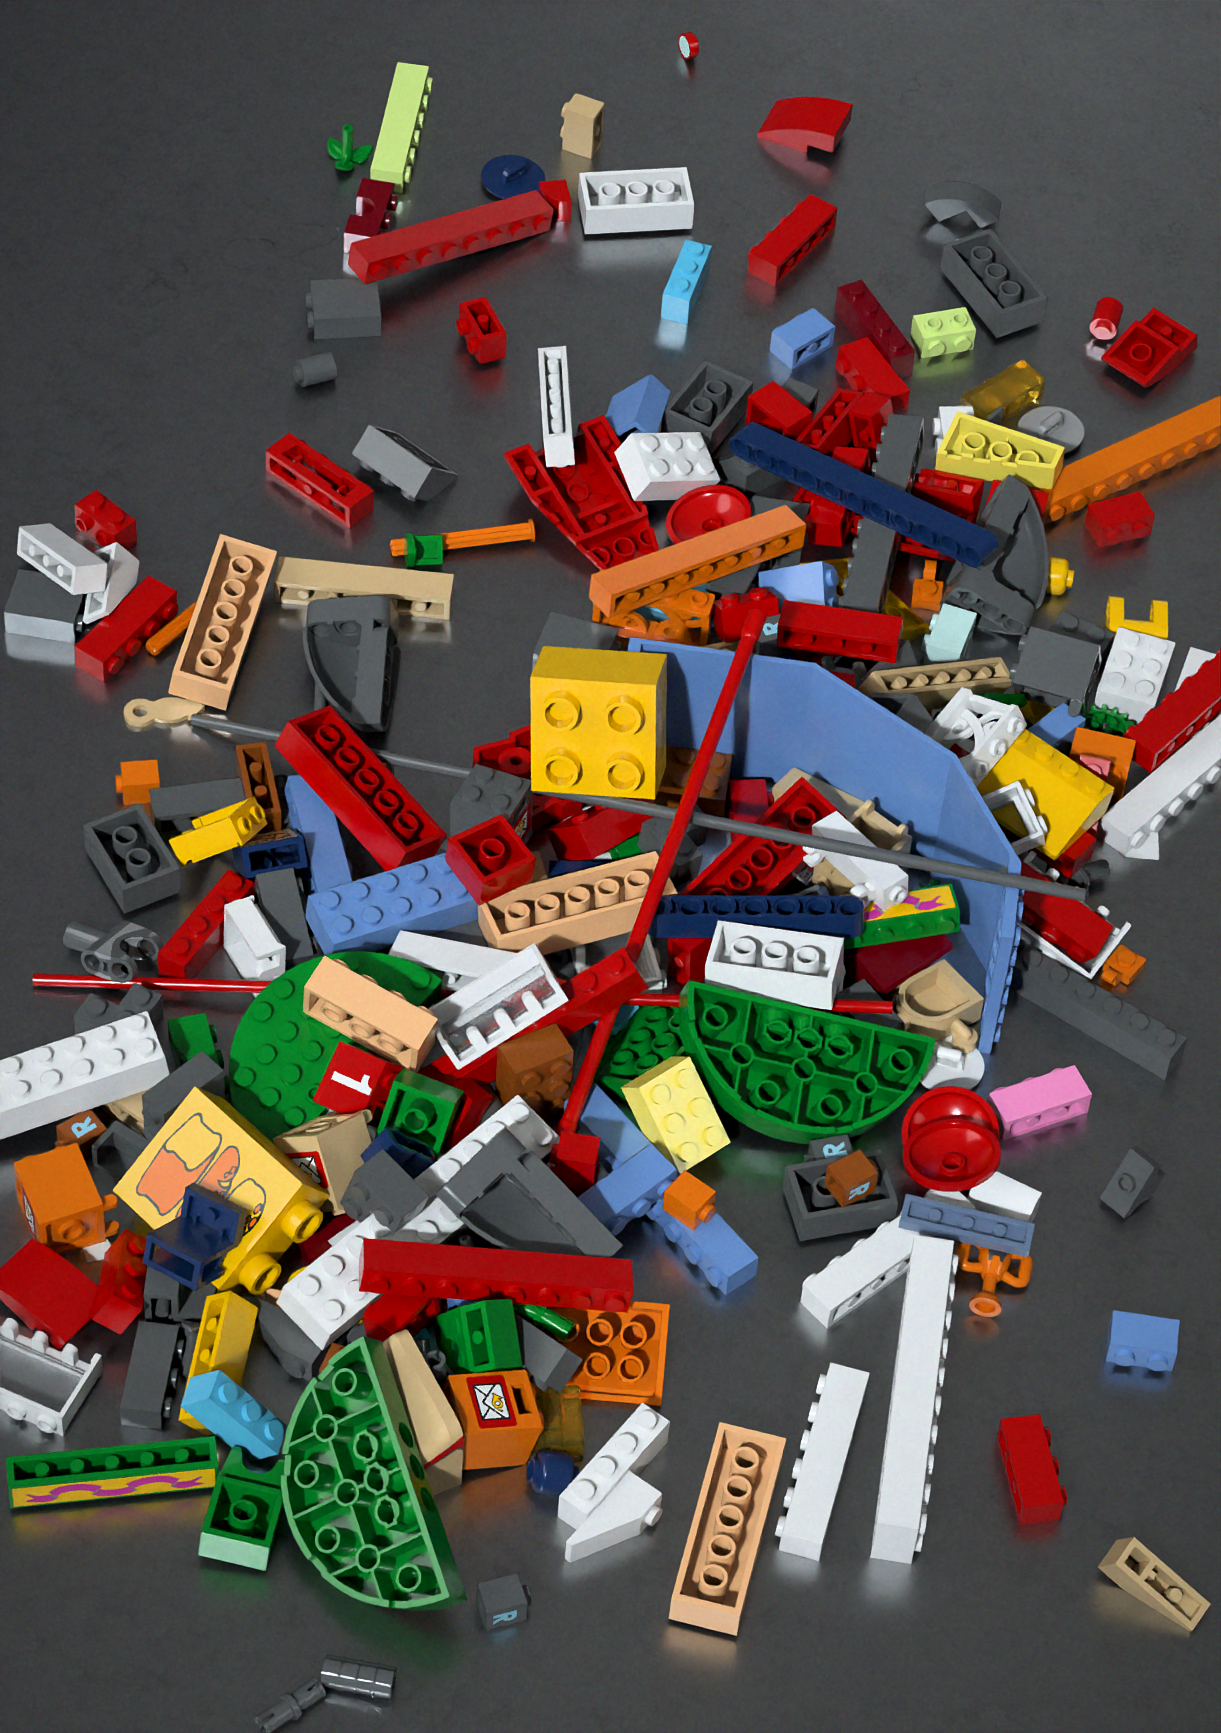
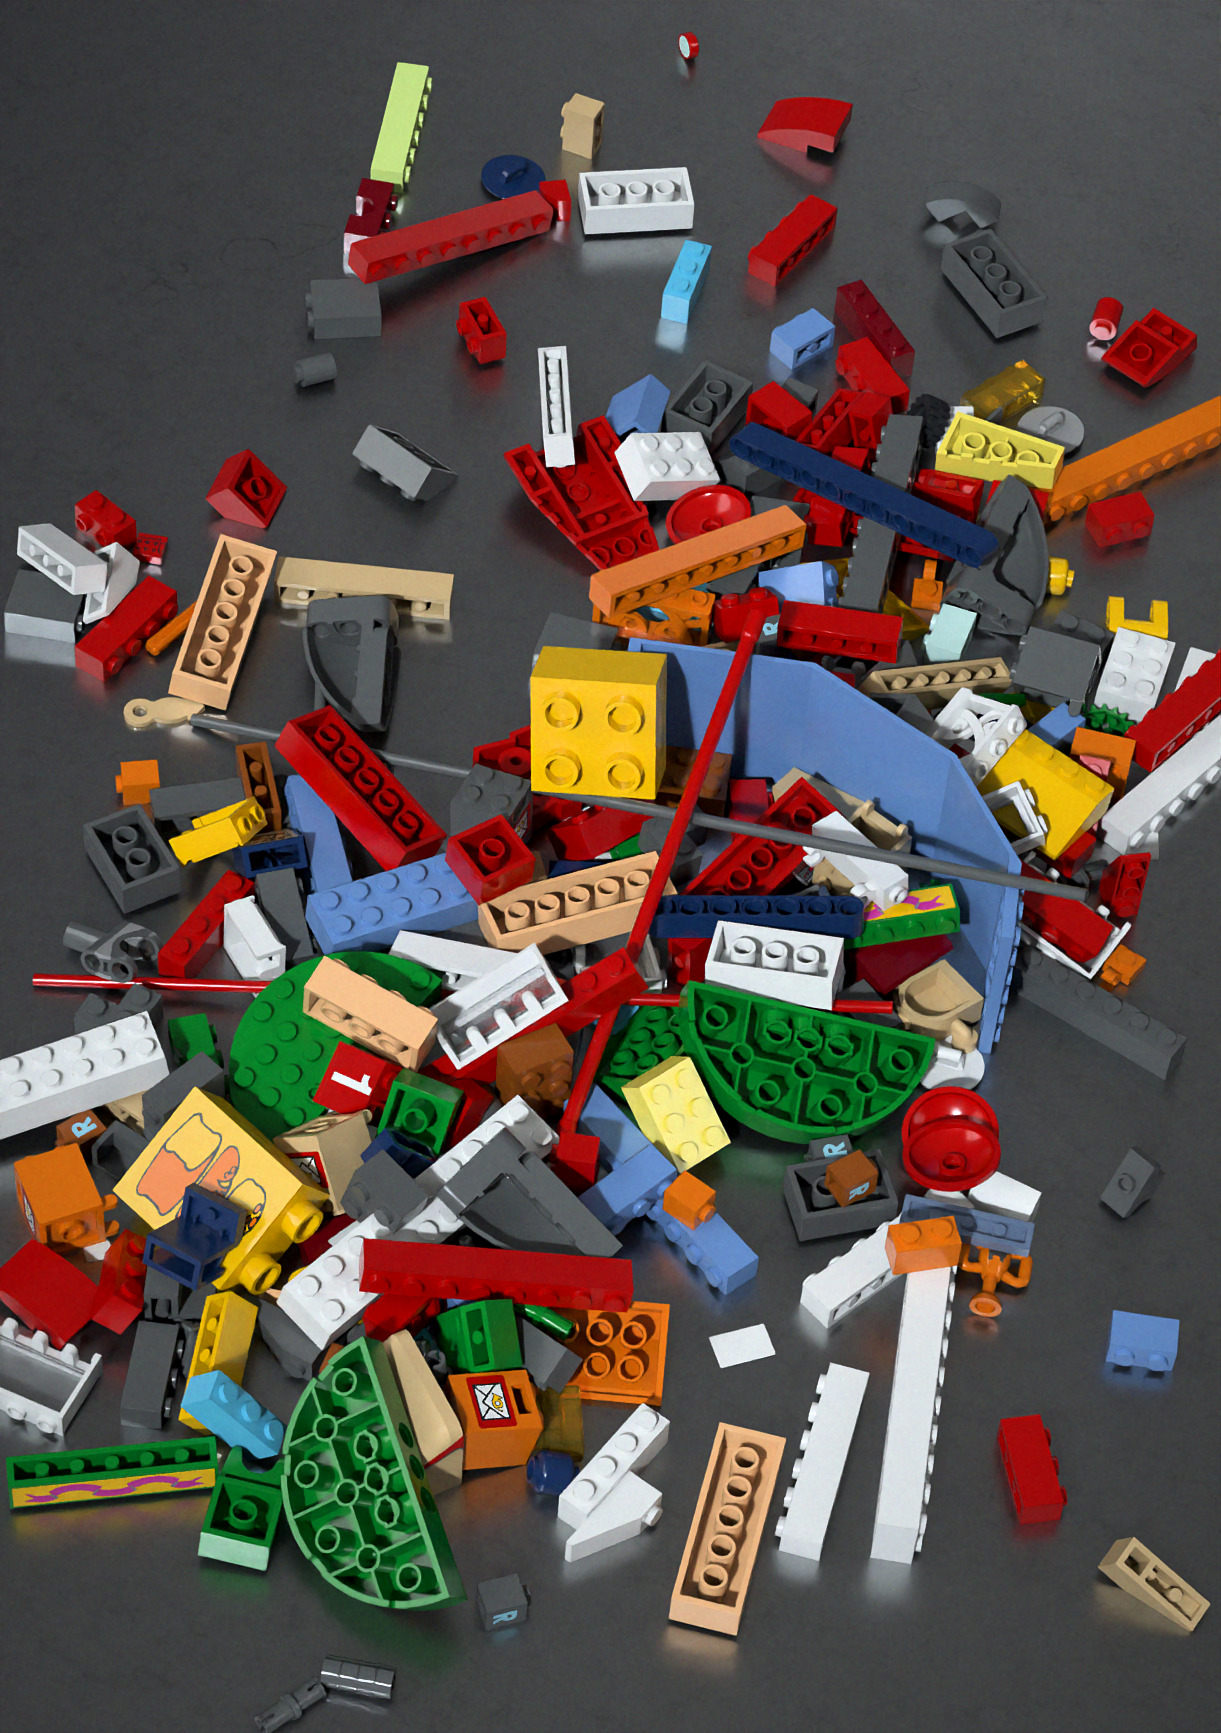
(150, 548): none -> red tile
(246, 490): none -> red slope
(319, 480): red brick -> none
(345, 150): green plant -> none
(423, 549): green tile -> none
(477, 537): orange axle -> none
(742, 1345): none -> white sticker
(923, 1245): none -> orange brick
(935, 417): none -> black tyre
(943, 332): yellowish green brick -> none
(1040, 1102): bright pink brick -> none
(1124, 884): none -> red slope

